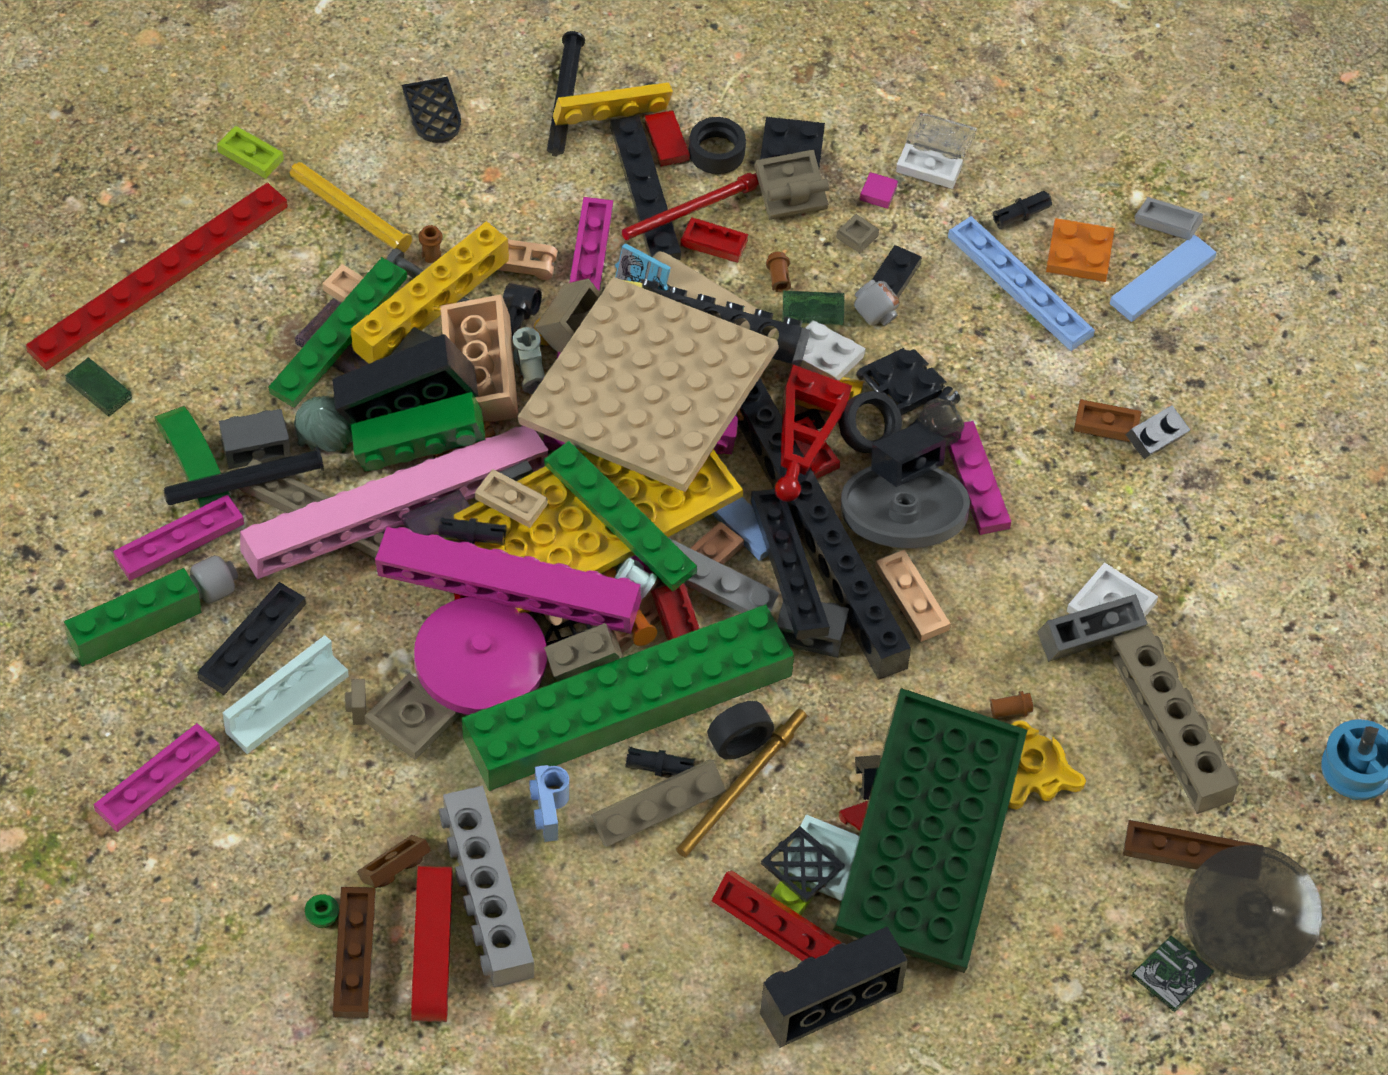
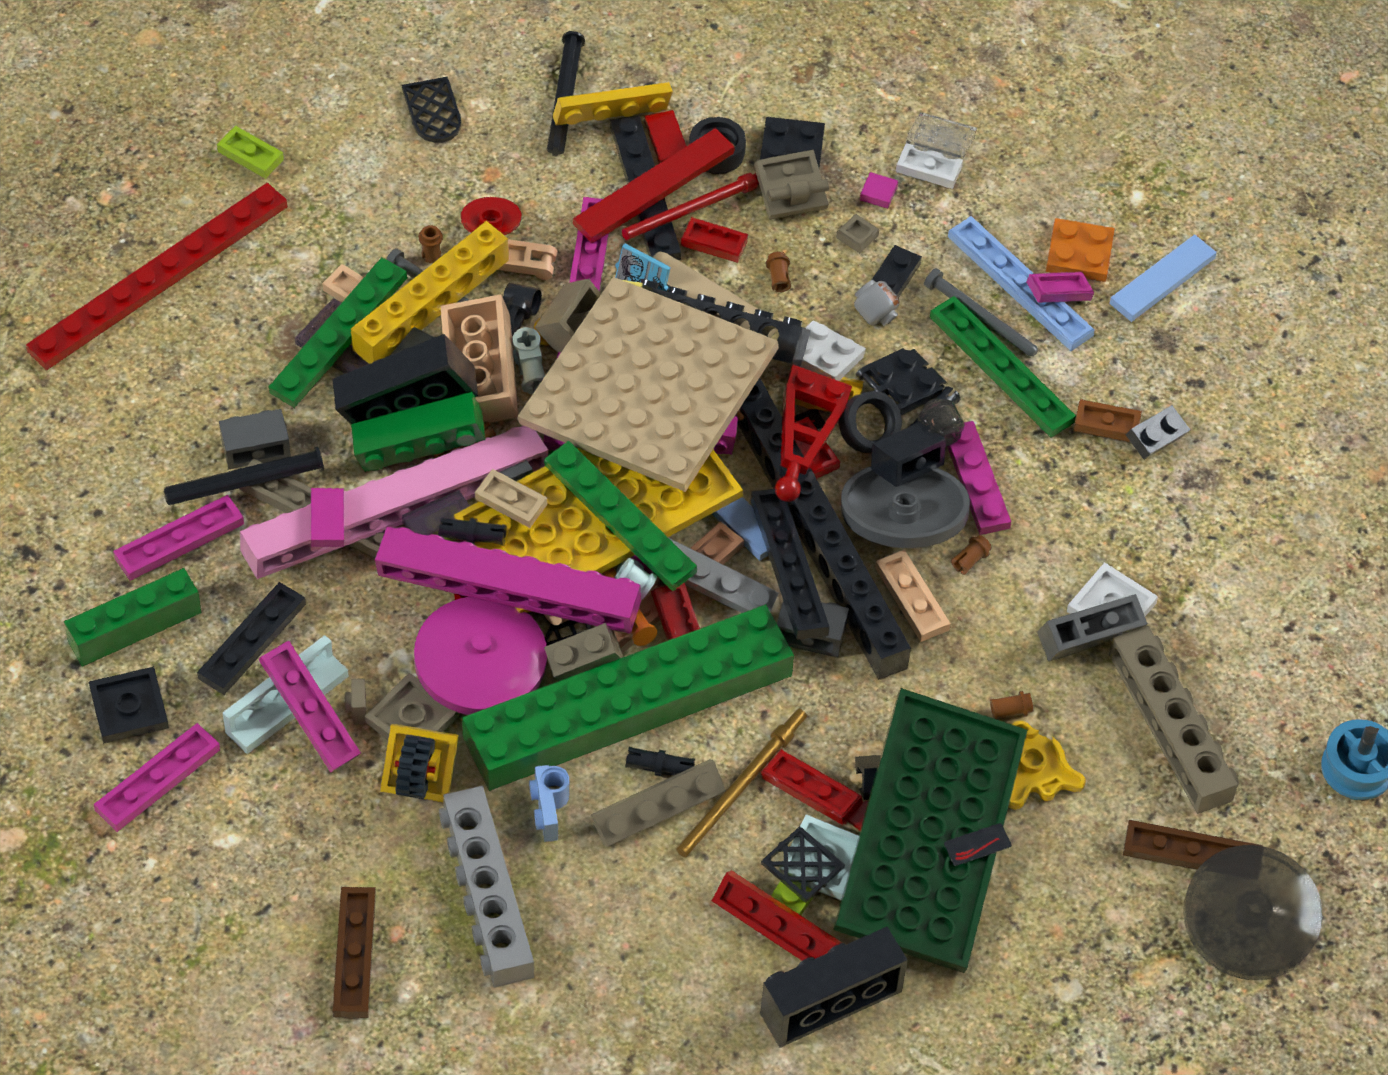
(98, 386): clear green tile -> none
(128, 705): none -> black plate
(189, 448): green slope -> none
(213, 578): light grey head -> none
(309, 706): none -> dark pink plate
(321, 425): sand green hair -> none
(321, 919): green plate -> none
(327, 517): none -> dark pink tile
(350, 207): yellow axle -> none
(402, 856): reddish brown plate -> none
(419, 762): none -> plate
(432, 944): red beam -> none
(497, 211): none -> red dish
(653, 185): none -> red tile
(740, 730): black tyre -> none
(811, 787): none -> red tile
(816, 306): clear green plate -> none
(935, 280): none -> dark grey bar
(971, 554): none -> dark orange pin
(977, 844): none -> black sticker
(1003, 367): none -> green plate
(1022, 209): black axle -> none
(1060, 287): none -> dark pink tile
(1168, 218): light grey tile -> none
(1172, 973): piece -> none

